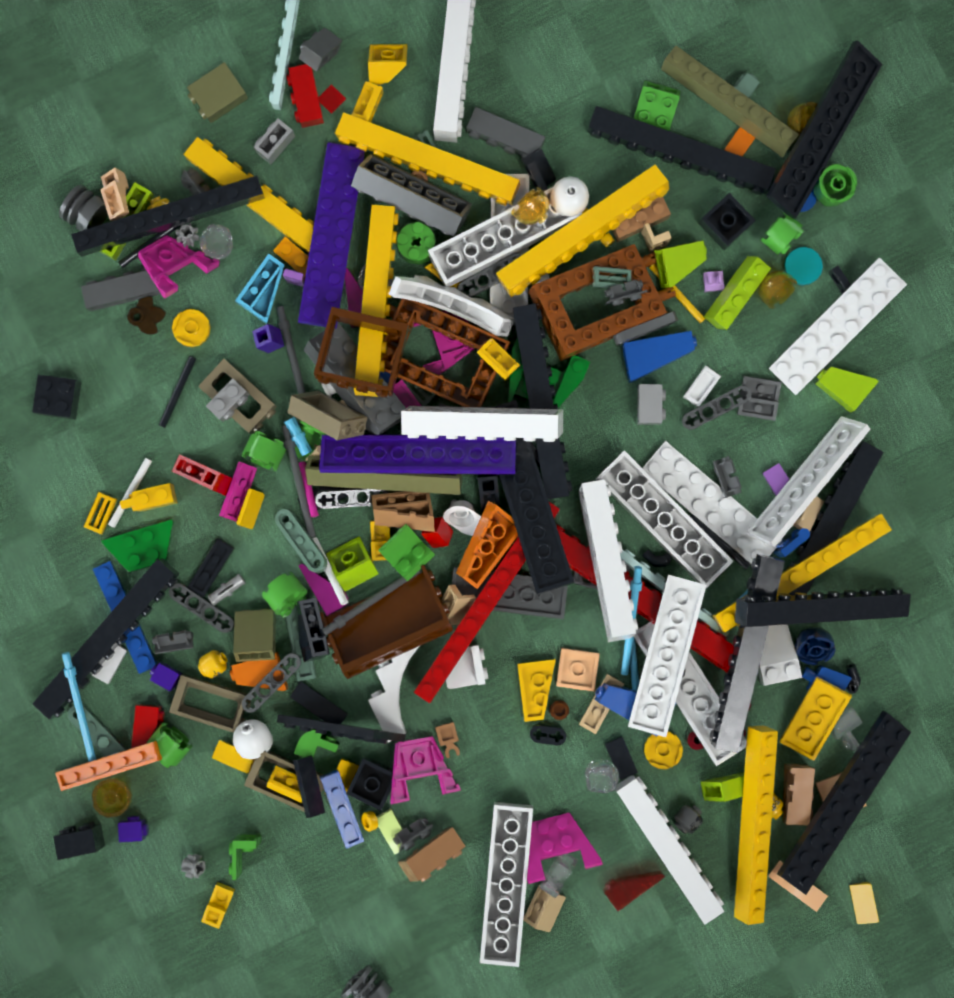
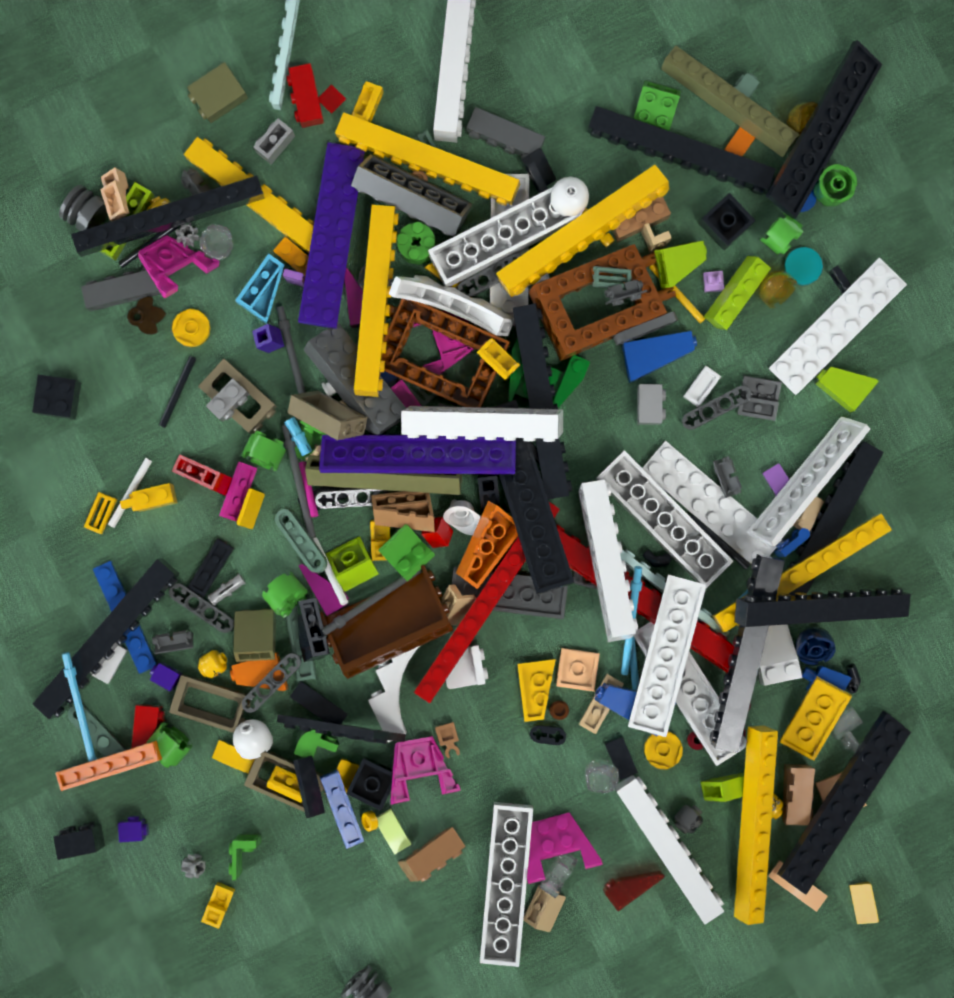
(112, 797): clear yellow cylinder -> none
(141, 547): green wing -> none
(320, 49): dark grey brick -> none
(365, 321): reddish brown window -> none
(386, 62): yellow slope -> none
(407, 839): dark grey hinge -> none
(532, 208): clear yellow cylinder -> none

